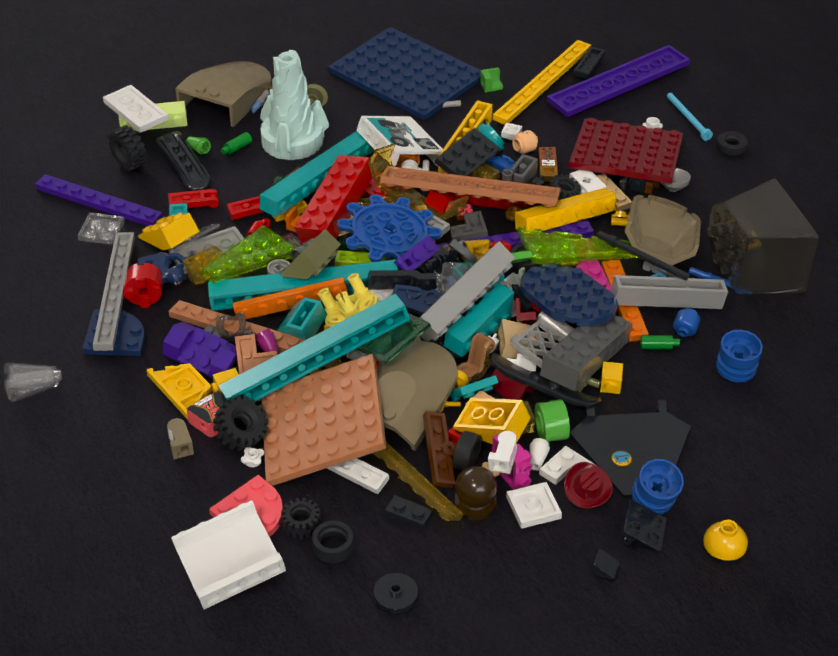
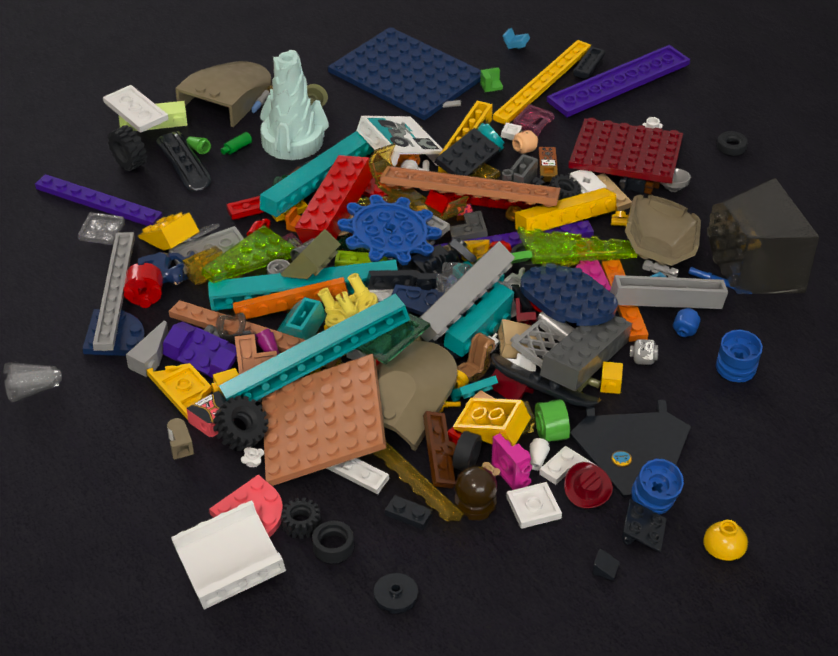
(148, 351): none -> light grey slope
(176, 208): teal plate -> none
(195, 198): red plate -> none
(418, 254): dark purple plate -> none
(501, 163): blue plate -> none
(505, 455): white leg -> none
(513, 41): none -> dark azure bracket
(530, 115): none -> clear pink plate
(614, 241): black bar -> none
(644, 351): none -> light grey head
(658, 342): green cylinder -> none
(706, 134): medium azure bar -> none

